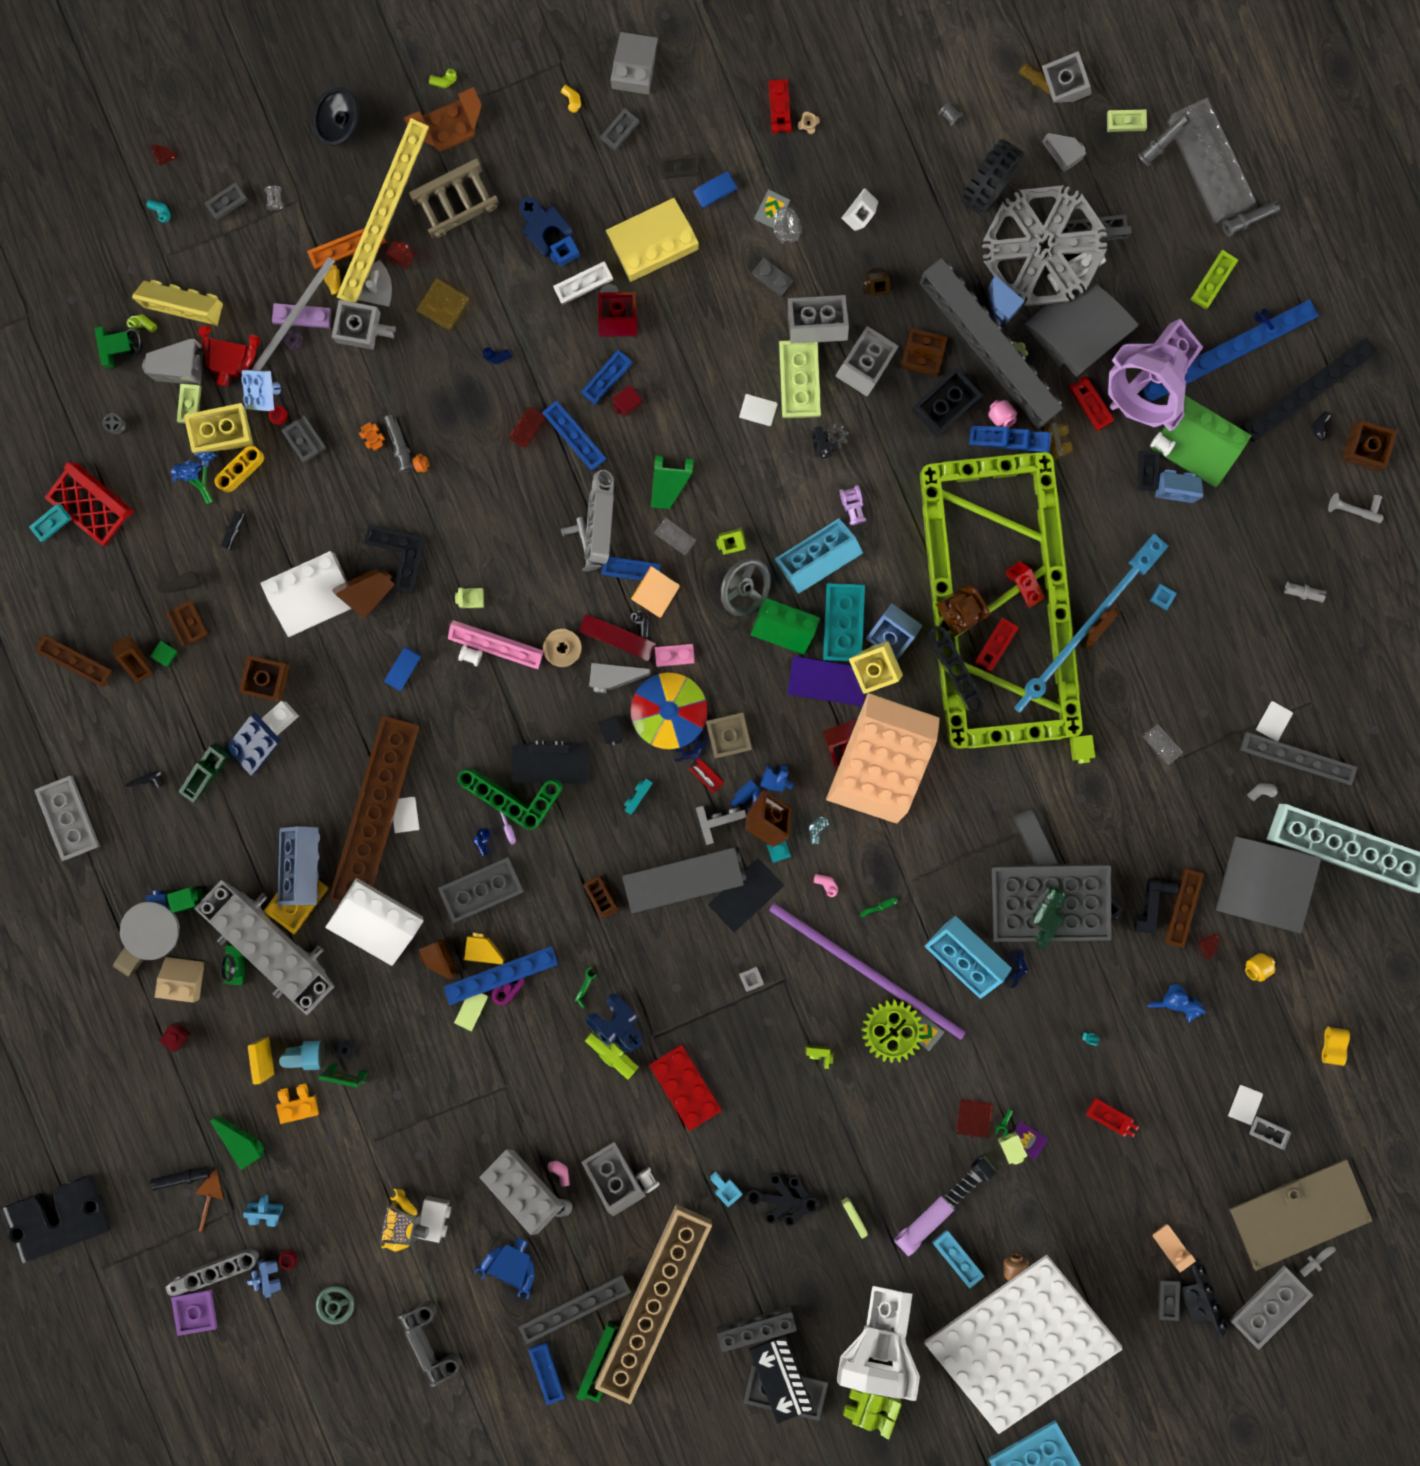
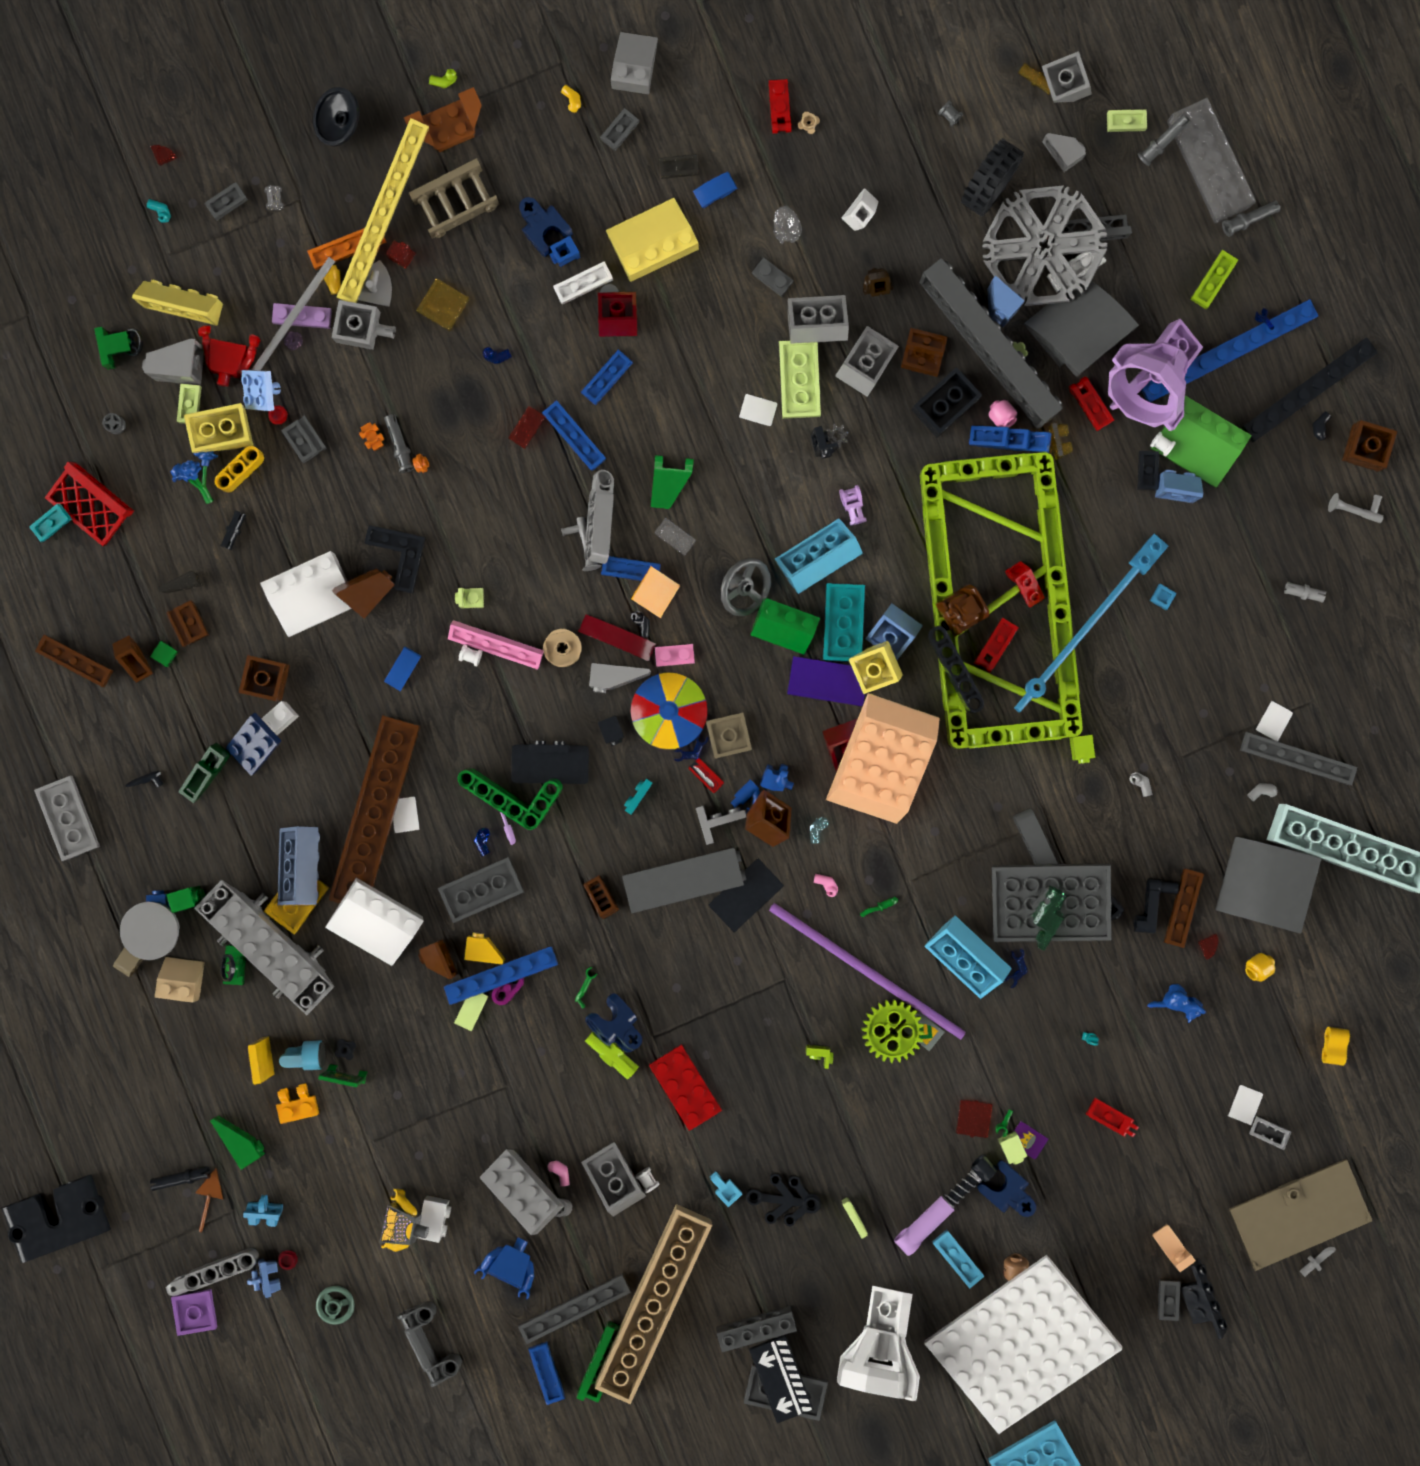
(141, 321): lime arm -> none
(174, 1037): dark red brick -> none
(626, 401): dark red brick -> none
(738, 545): lime brick -> none
(751, 979): light grey plate -> none
(769, 206): light grey sticker -> none
(779, 851): teal plate -> none
(868, 1410): lime hips -> none
(1011, 1192): none -> dark blue piece
(1097, 630): reddish brown plate -> none
(1143, 782): none -> light grey arm
(1162, 744): clear plate -> none
(1271, 1307): light grey plate -> none

